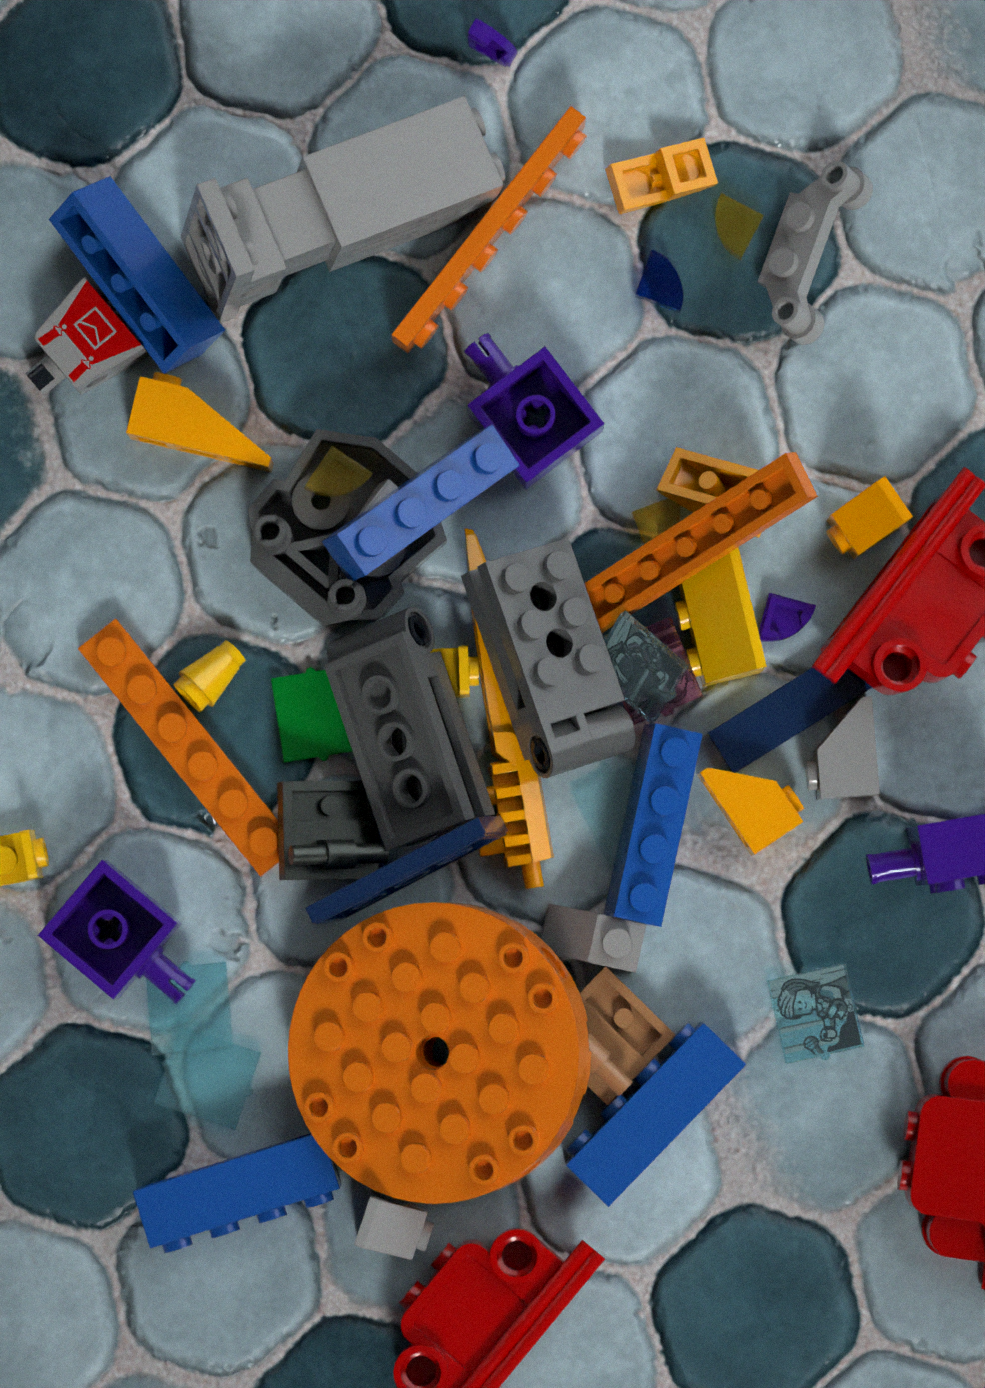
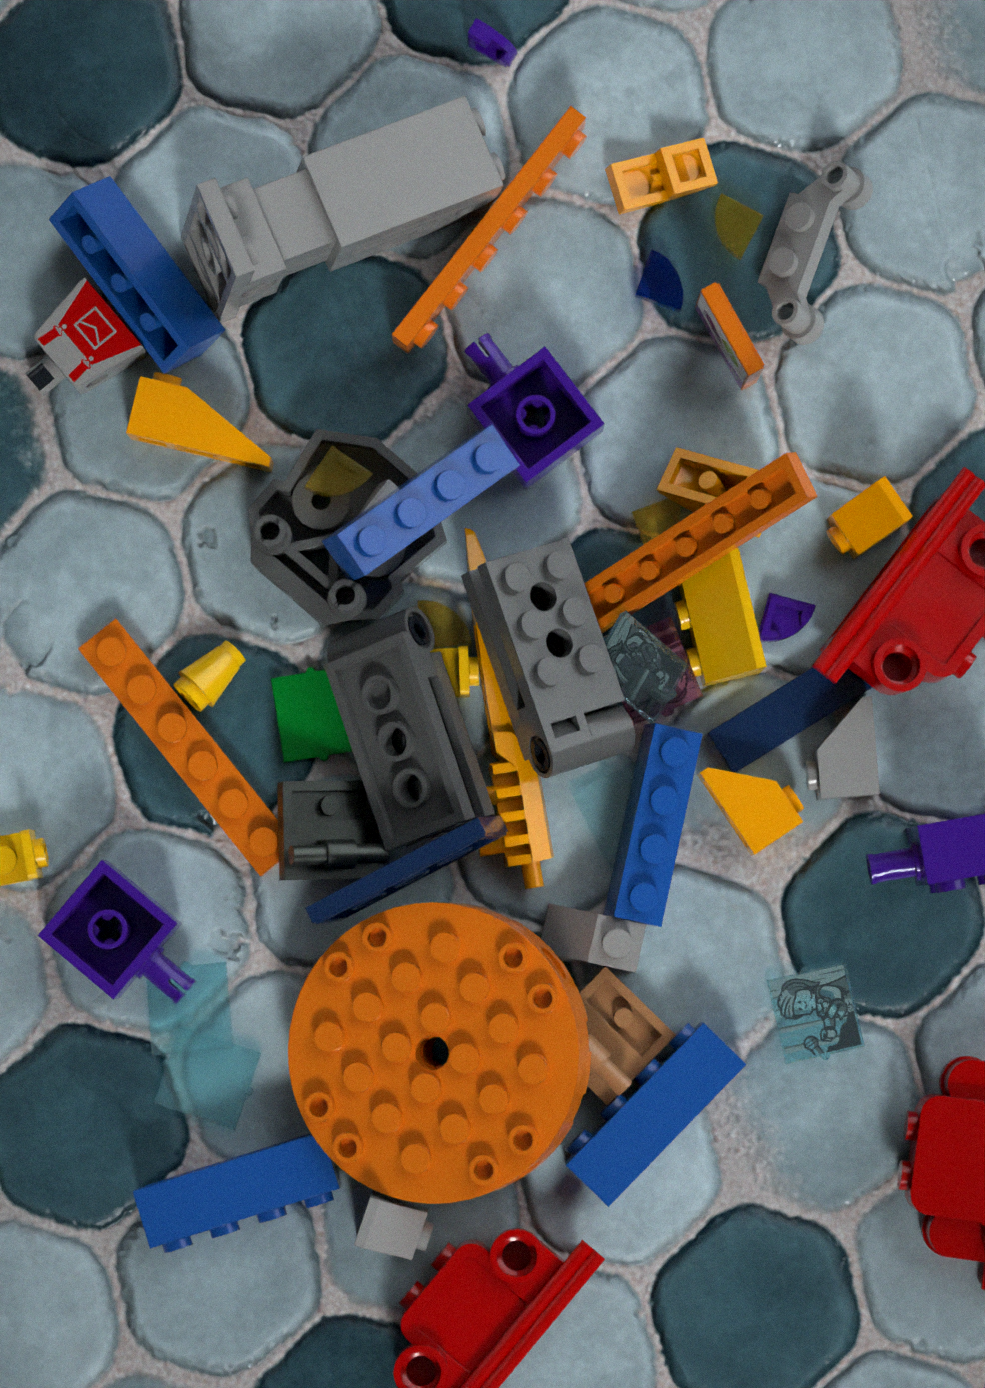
(446, 624): none -> clear yellow tile
(729, 335): none -> orange tile

